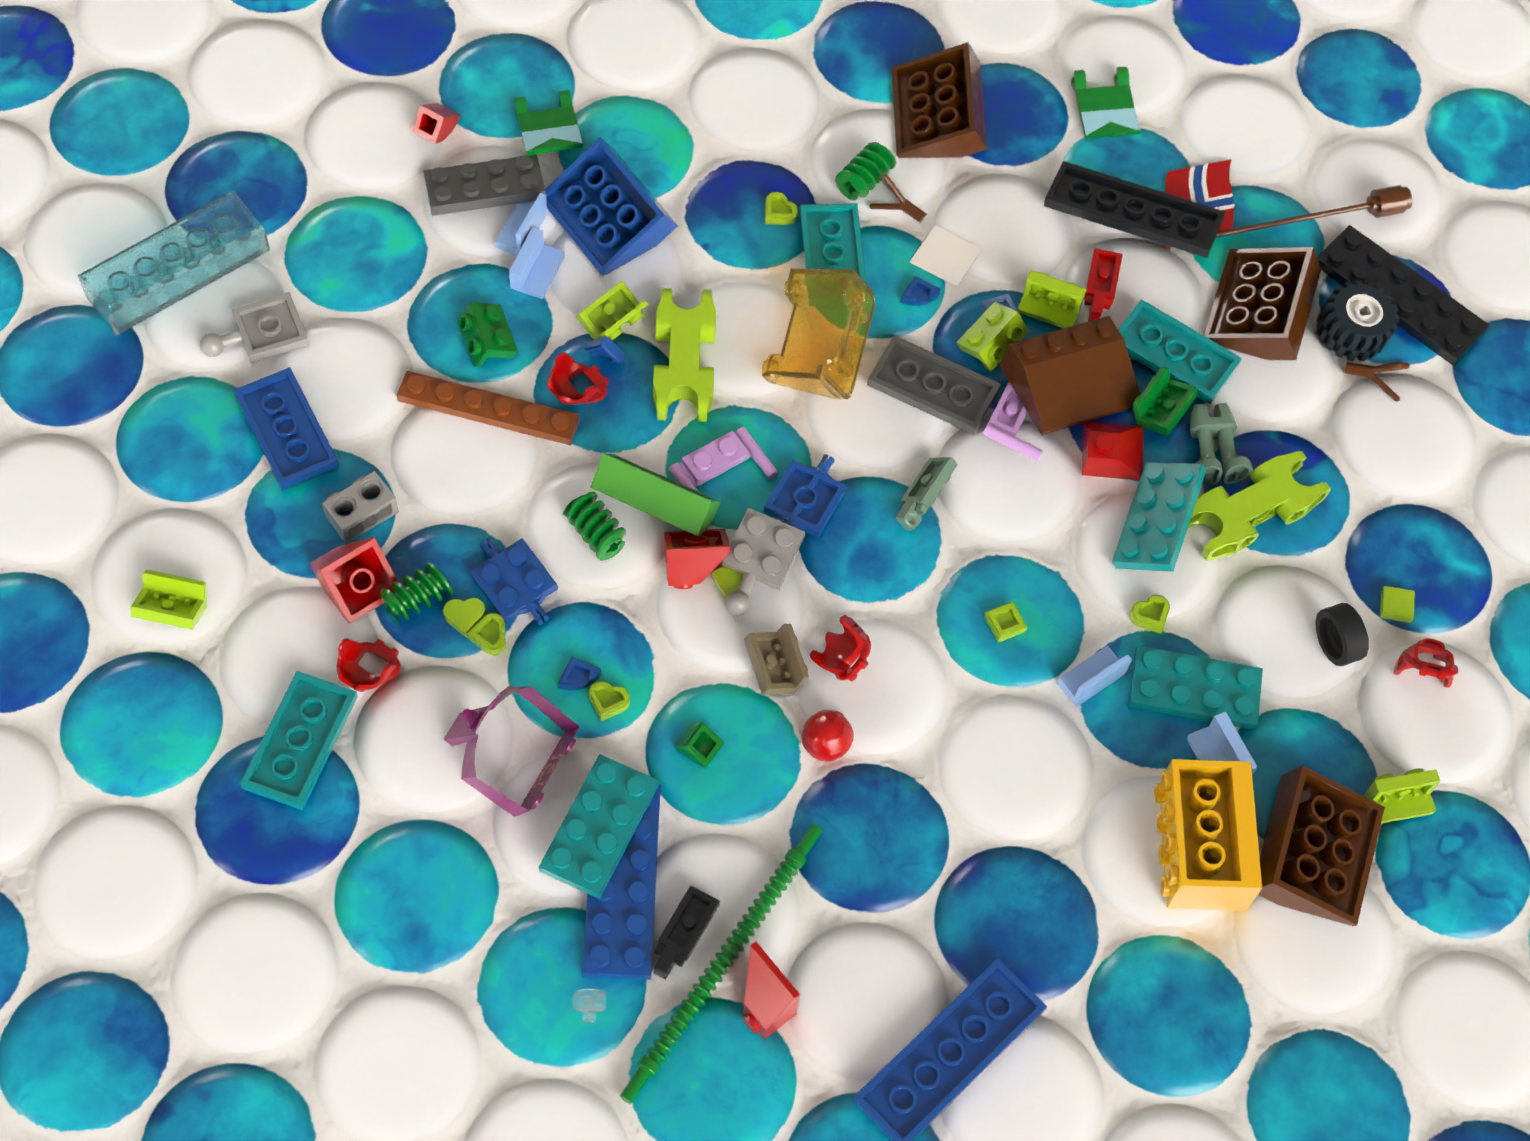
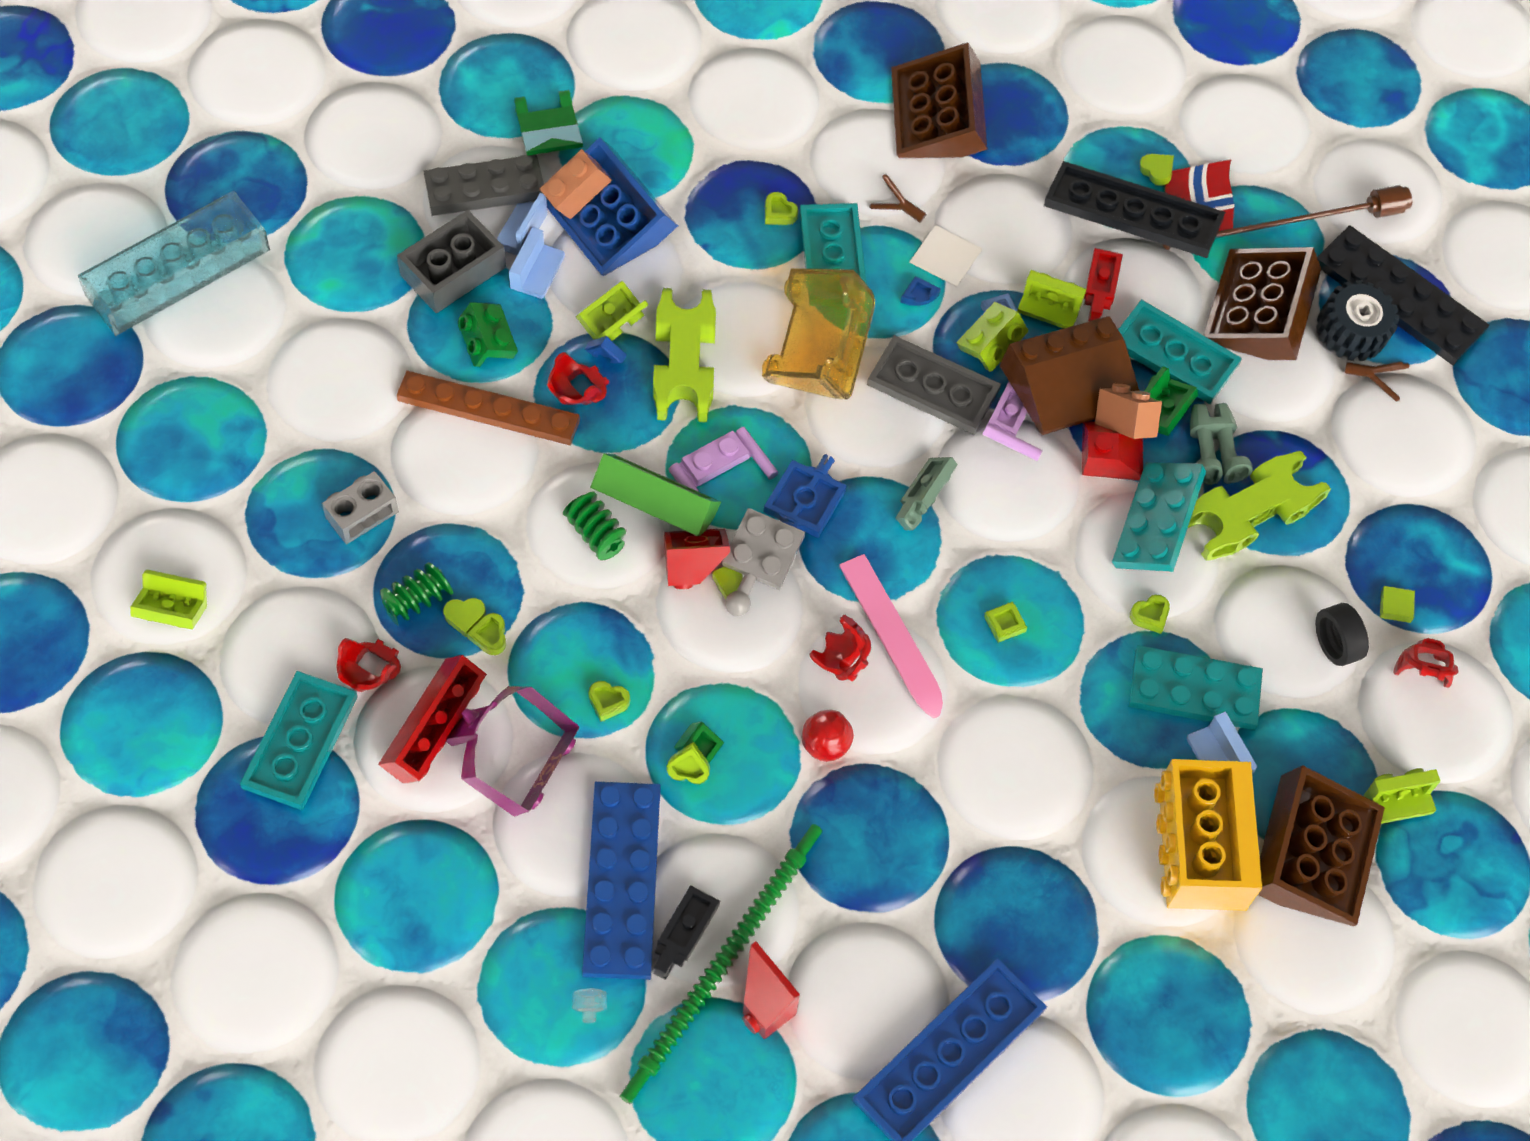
(264, 328): light grey plate -> none
(286, 428): blue plate -> none
(354, 577): red slope -> none
(432, 719): none -> red brick
(435, 122): brick -> none
(451, 261): none -> dark grey brick
(514, 580): blue plate -> none
(575, 184): none -> nougat brick
(578, 675): blue tile -> none
(599, 826): teal plate -> none
(689, 765): none -> lime tile
(777, 661): dark tan bracket -> none
(865, 171): green piece -> none
(893, 634): none -> bright pink piece
(1093, 675): light blue panel -> none
(1106, 109): green flag -> none
(1128, 411): none -> nougat brick
(1157, 167): none -> lime tile

